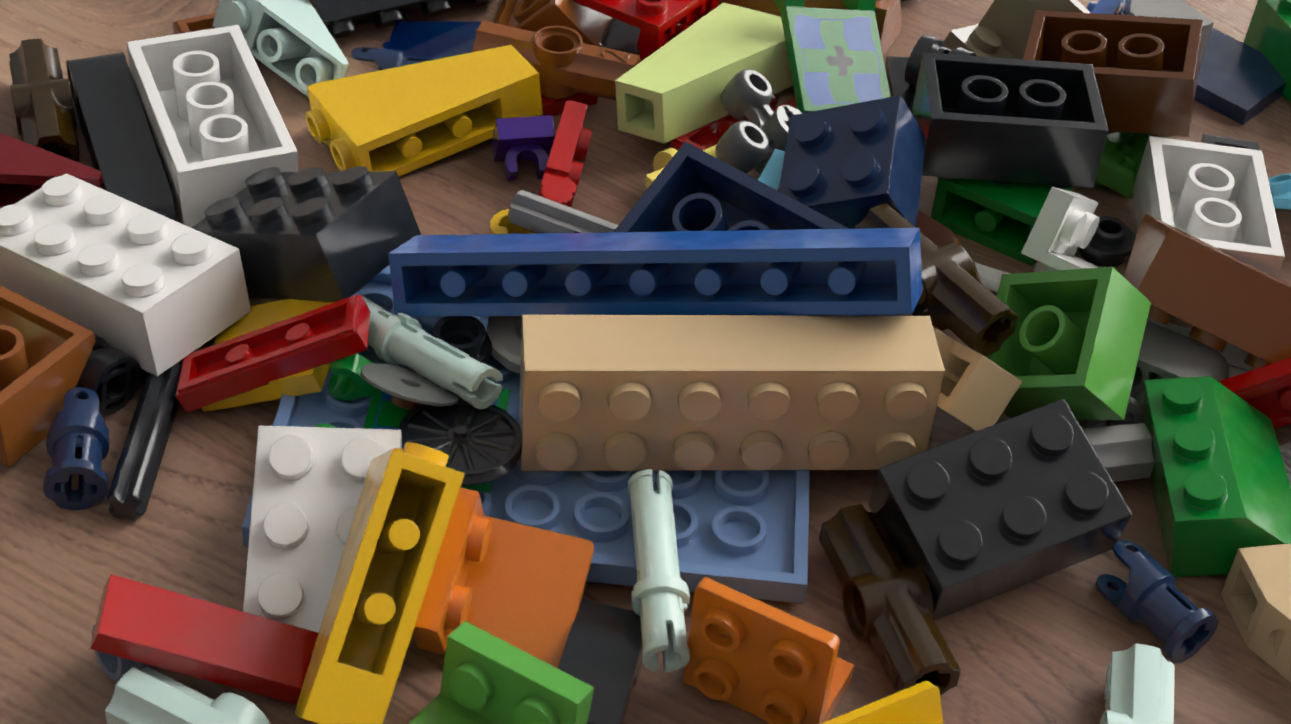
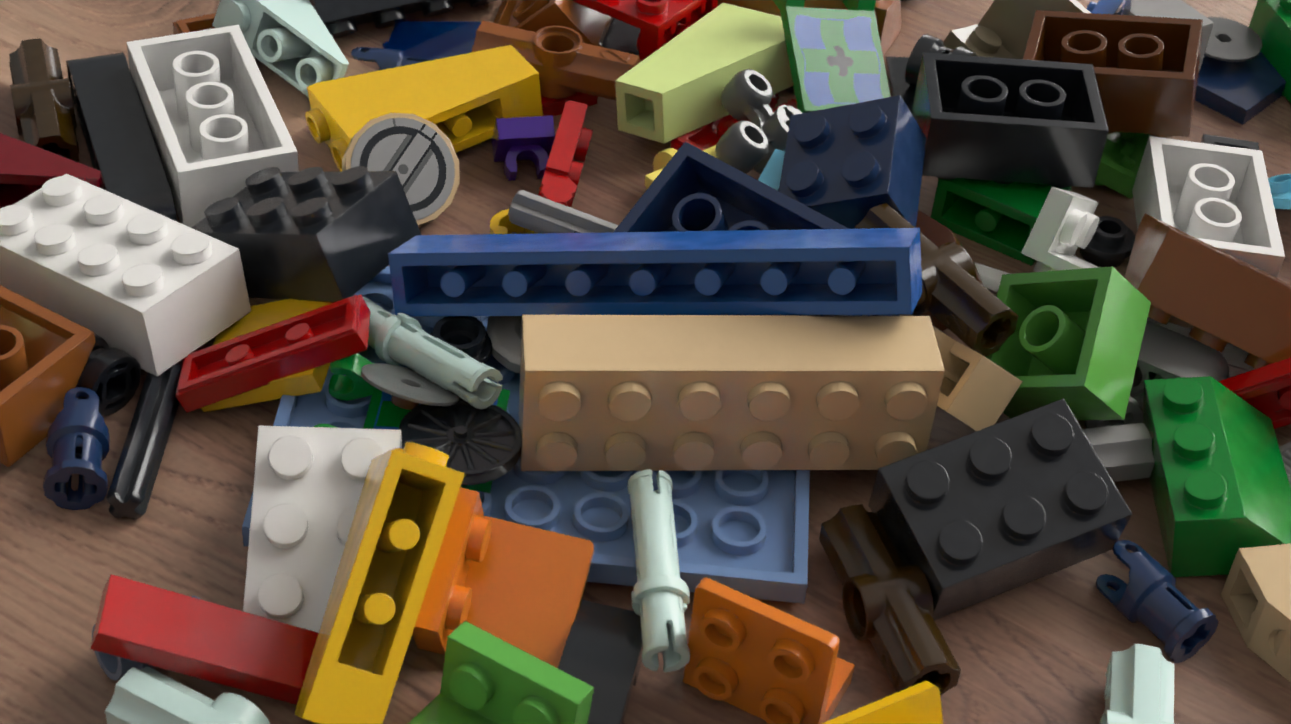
(418, 155): none -> tile
(1232, 41): none -> dark grey piece

